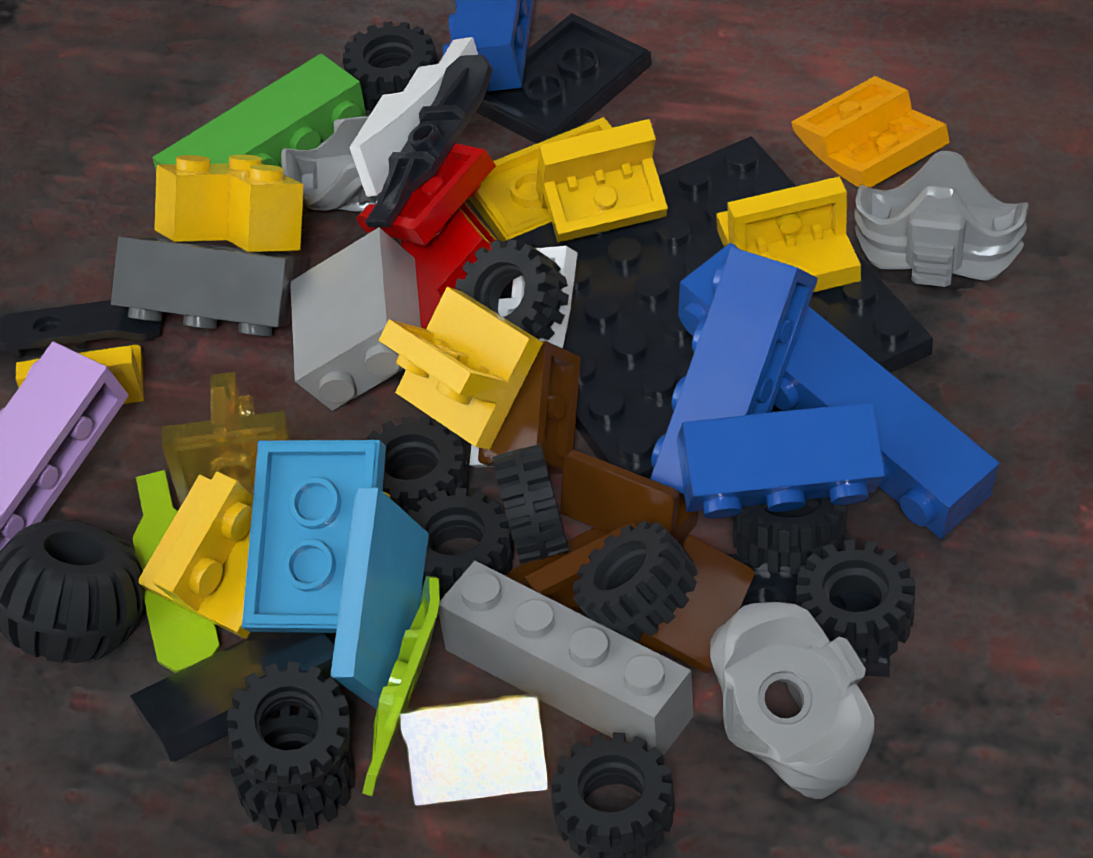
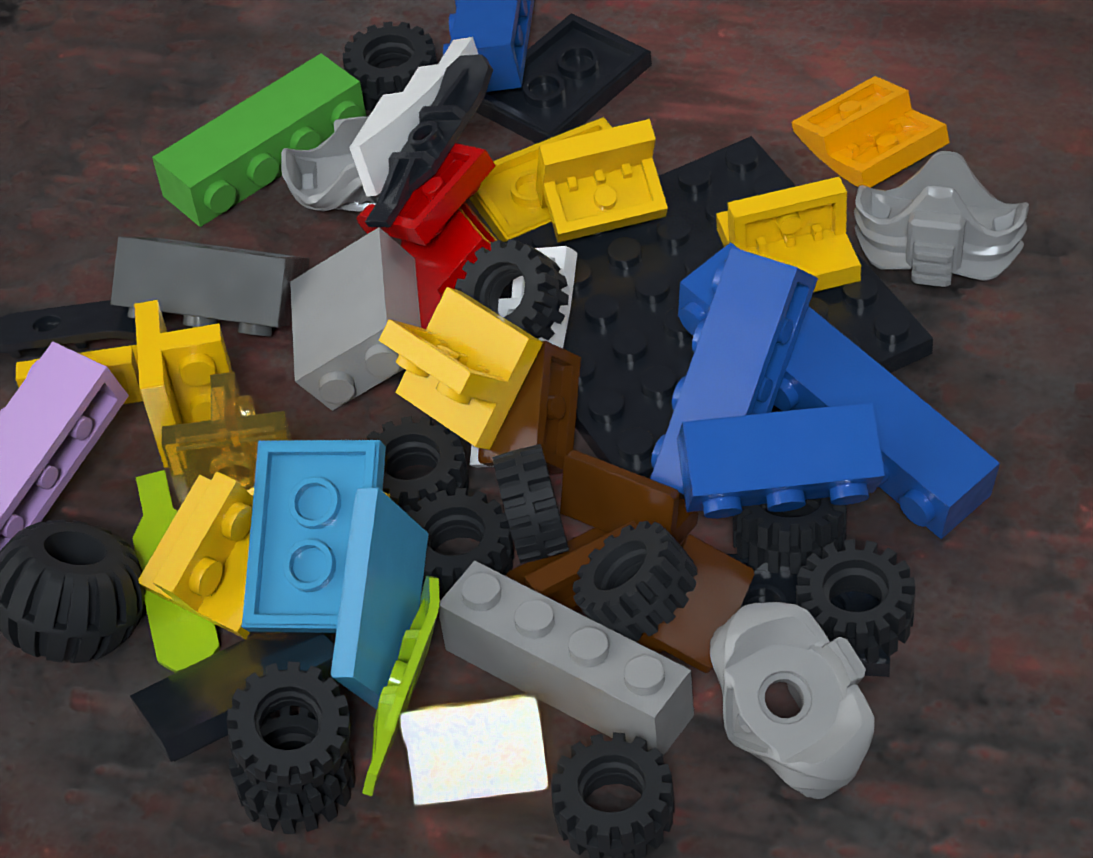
(176, 369): none -> yellow bracket
(229, 201): yellow brick -> none

